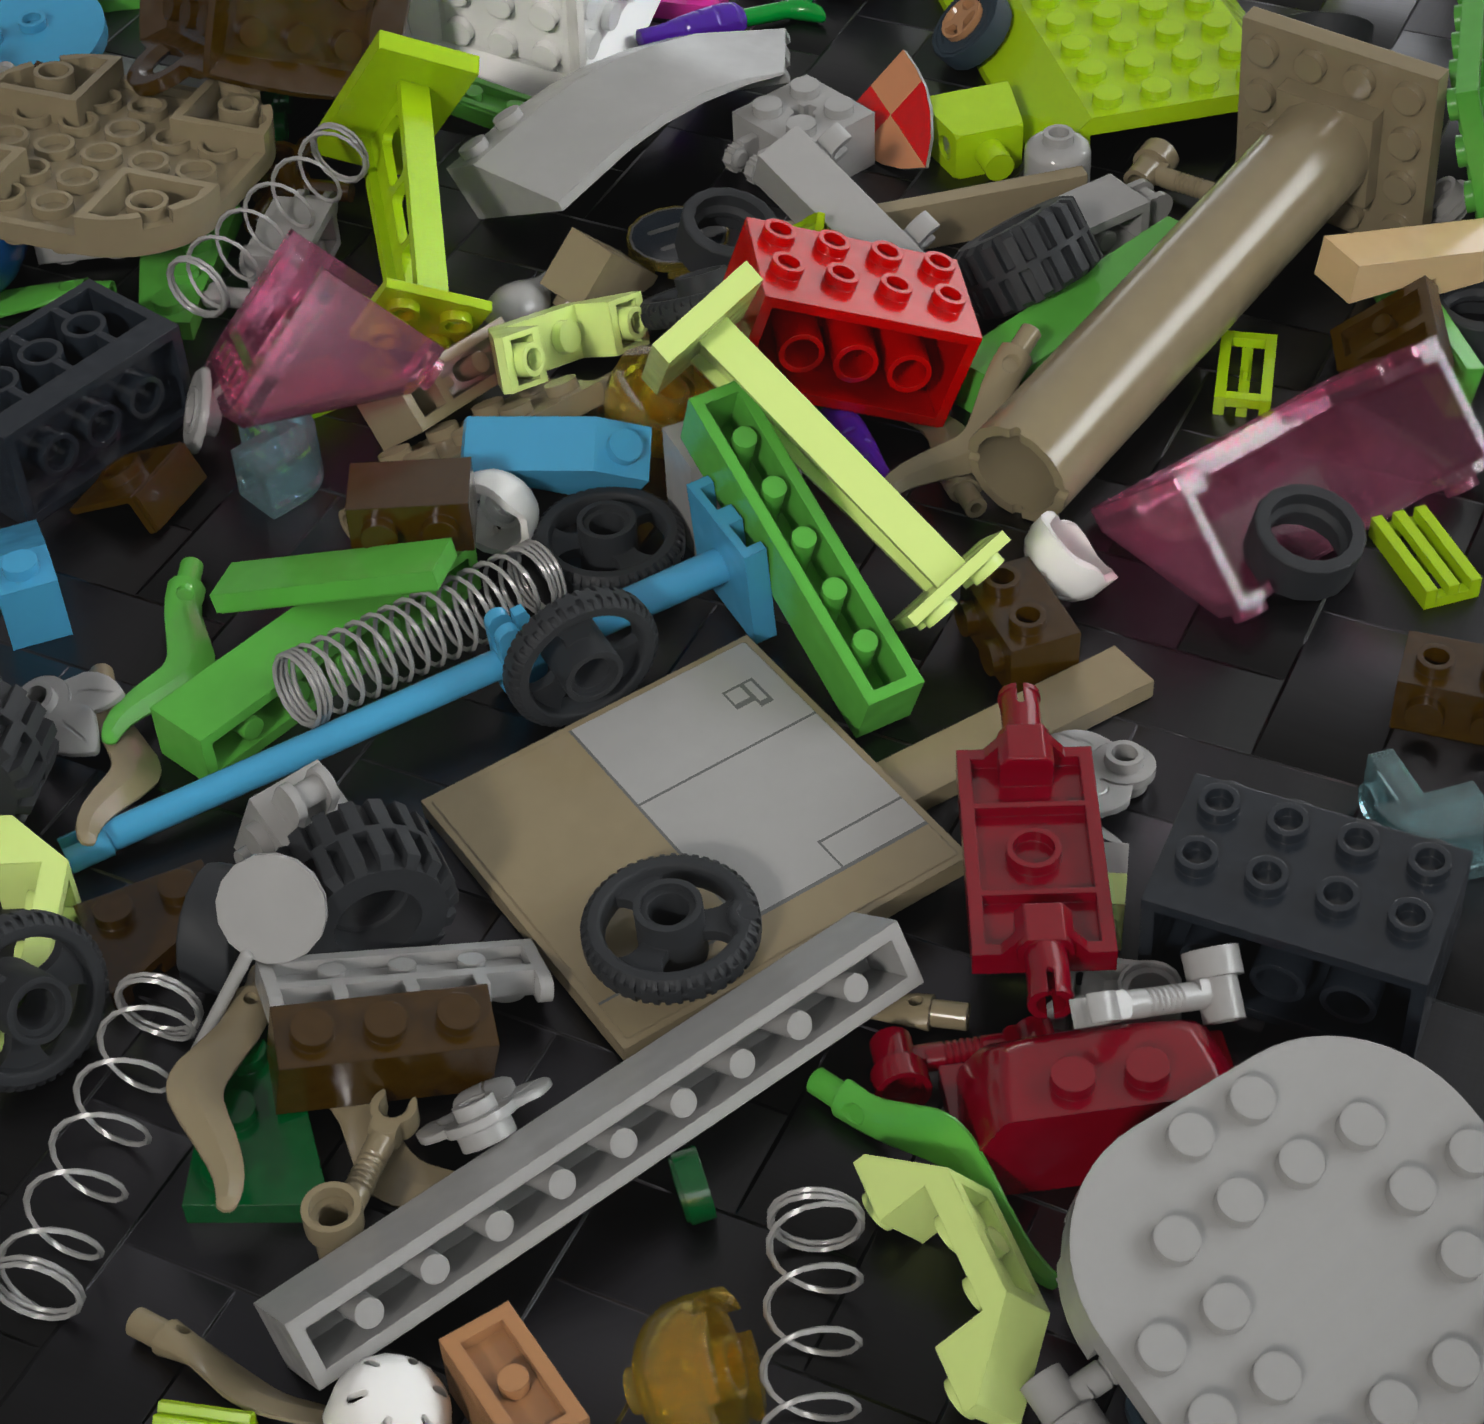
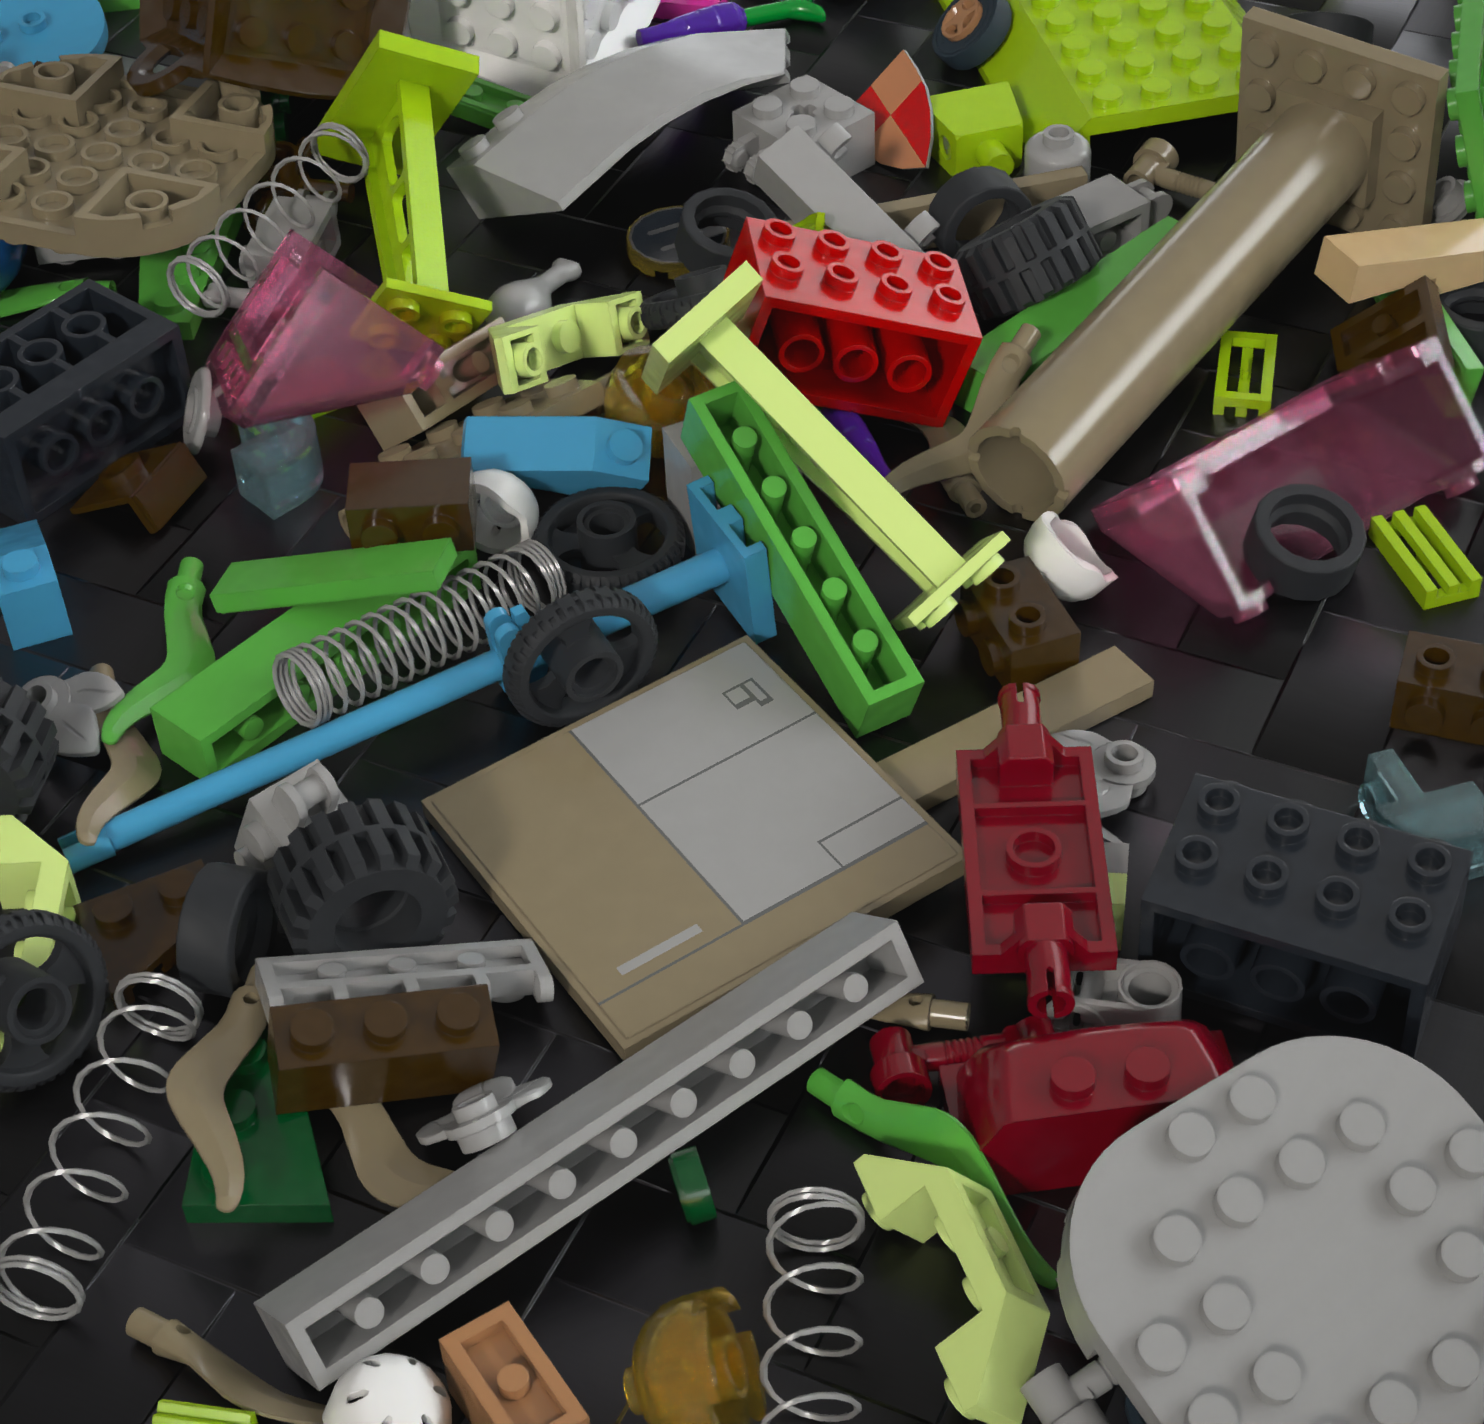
(270, 914): light grey piece -> none
(335, 1209): dark tan brick -> none
(592, 270): dark tan slope -> none
(672, 929): black wheel -> none
(964, 193): none -> black tyre
(1209, 987): light grey brick -> none

